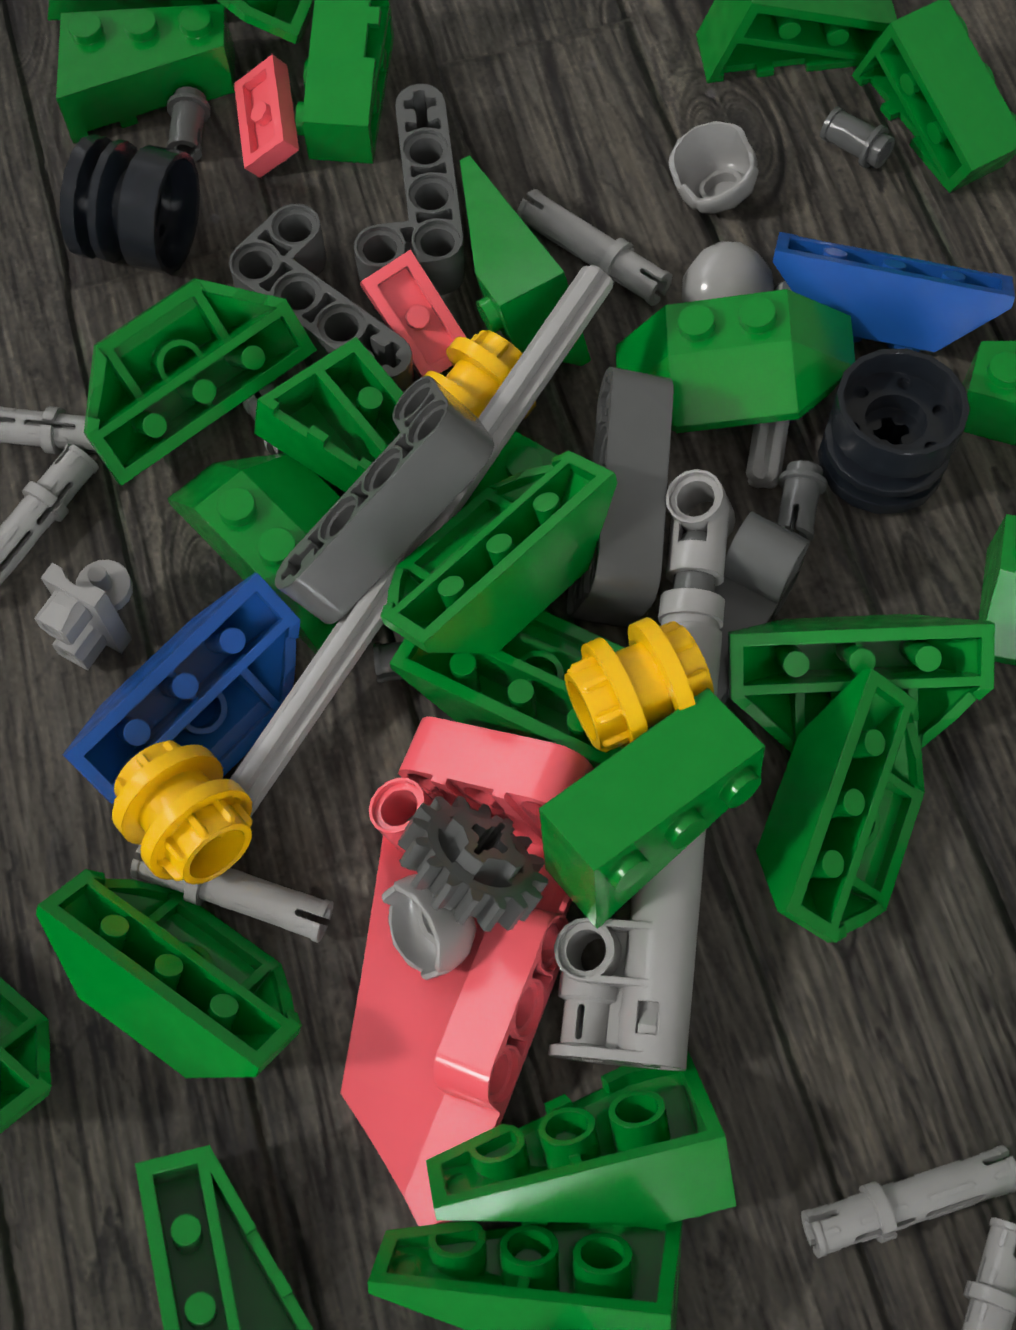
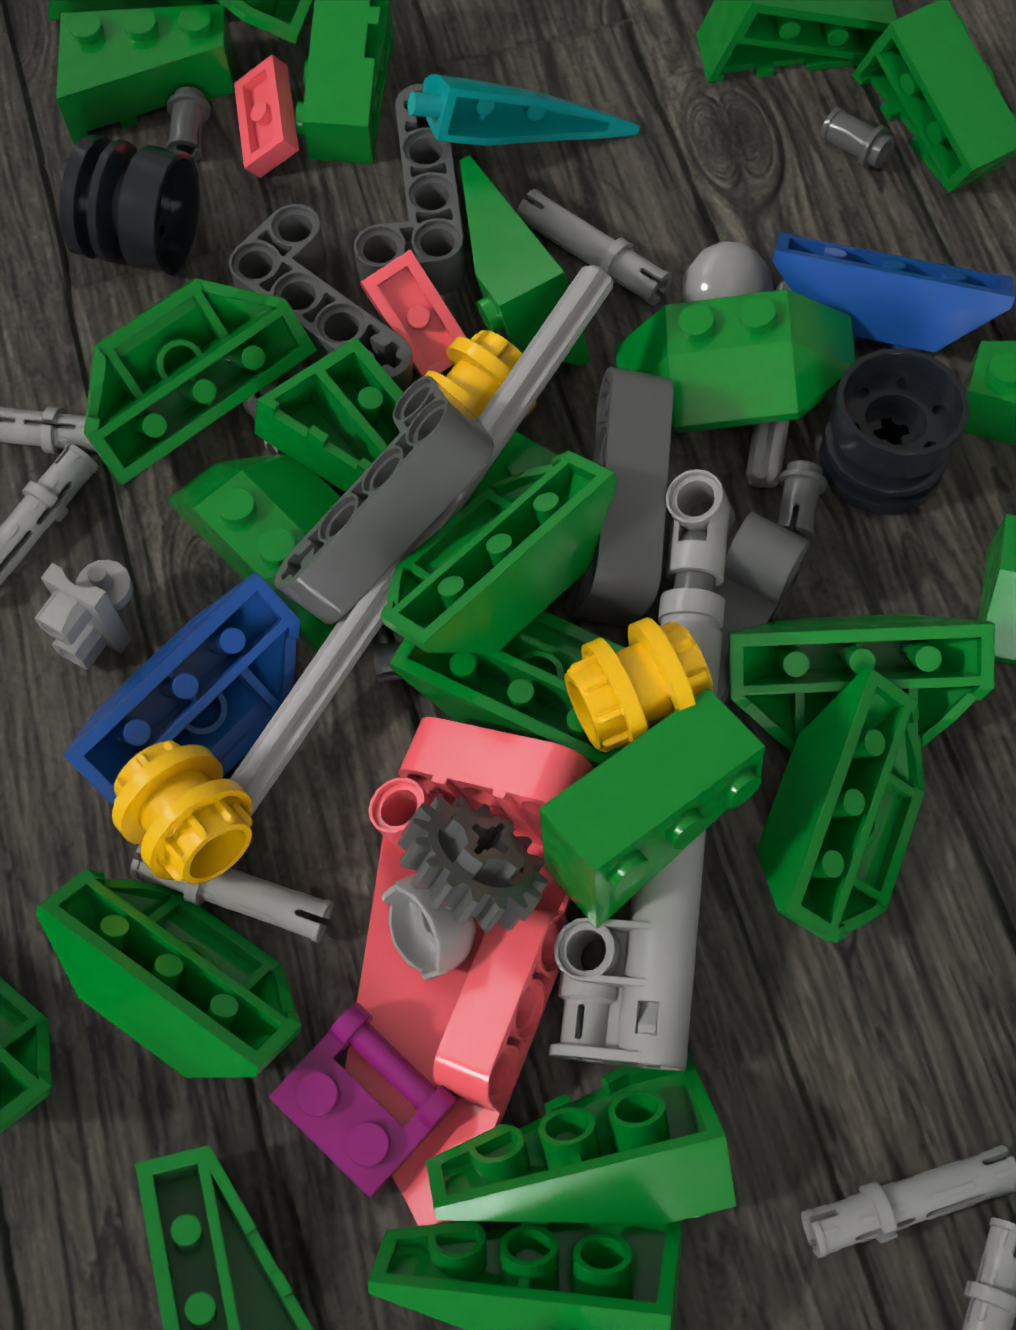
(349, 1119): none -> magenta plate
(503, 114): none -> teal piece
(714, 167): light grey hair -> none

